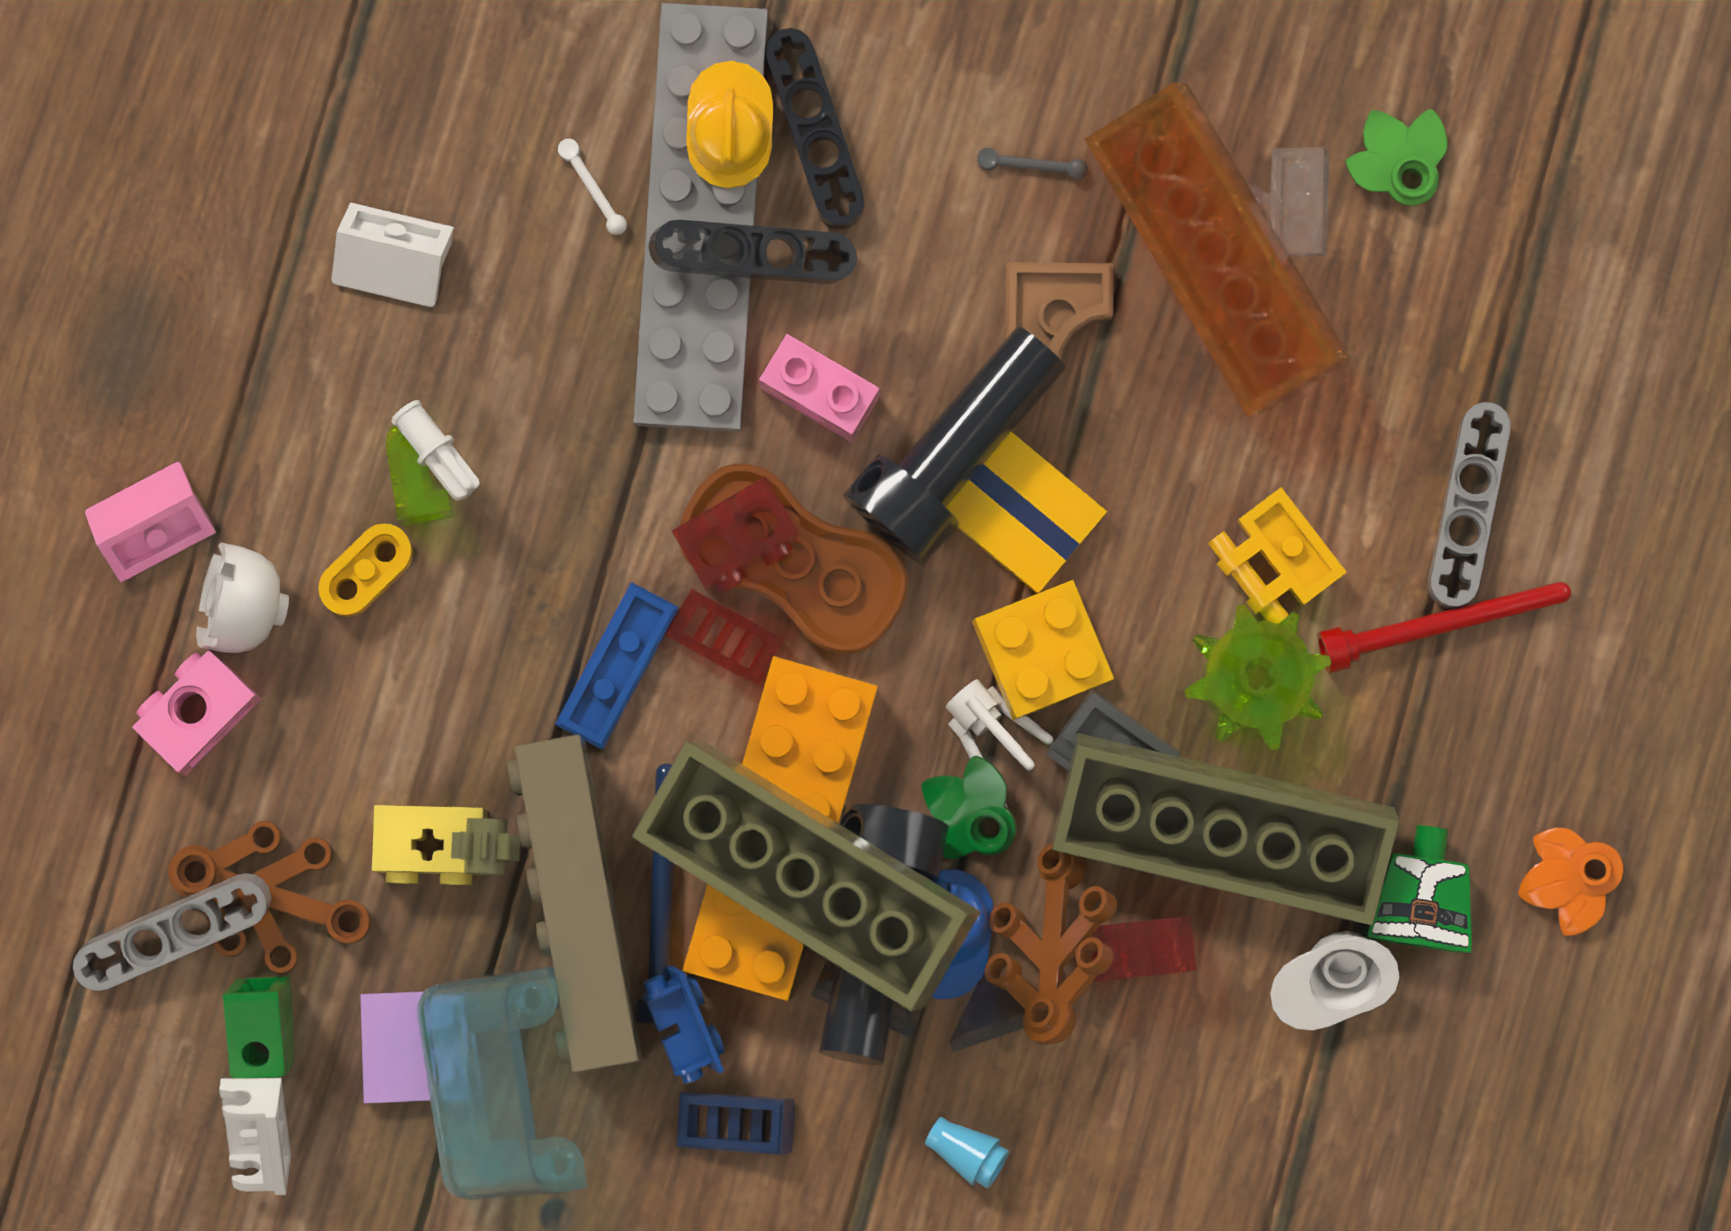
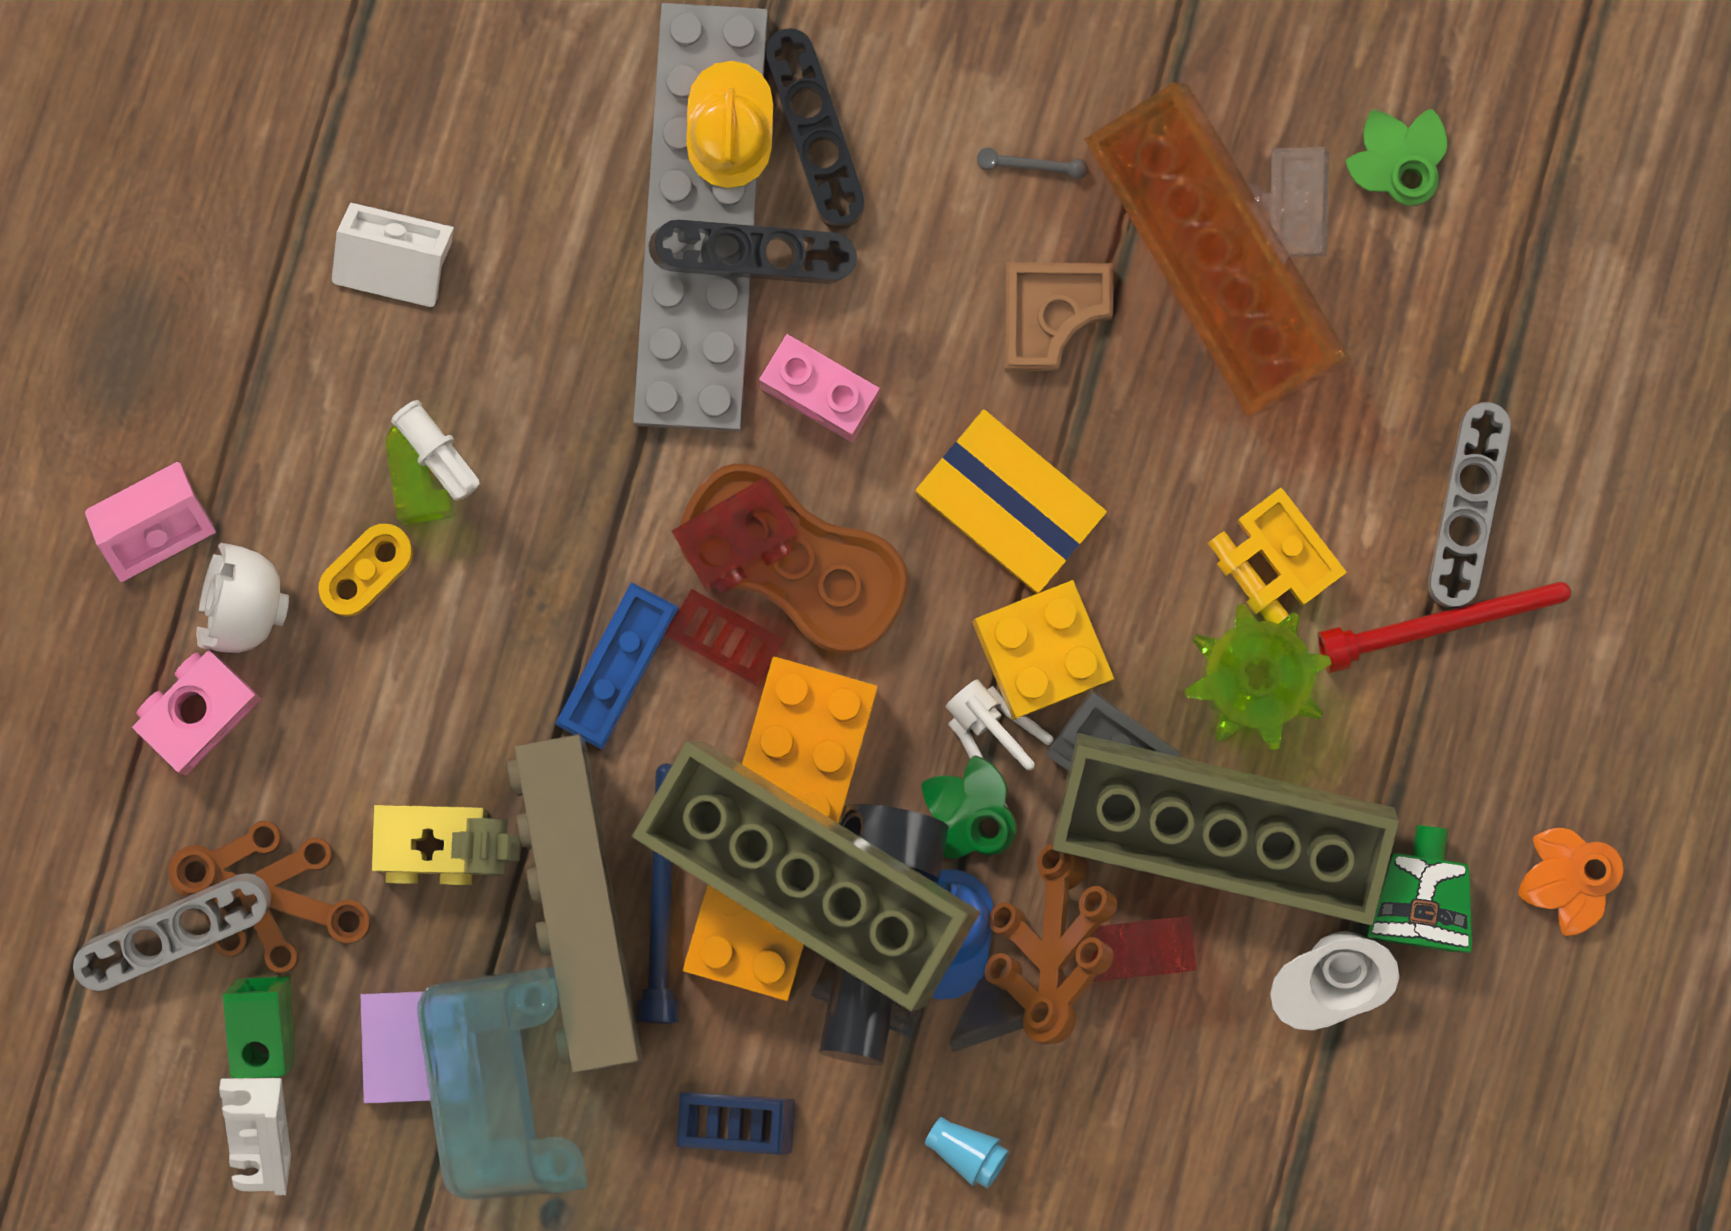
(570, 151): white hinge -> none
(678, 1004): blue hinge -> none
(911, 498): black piece -> none

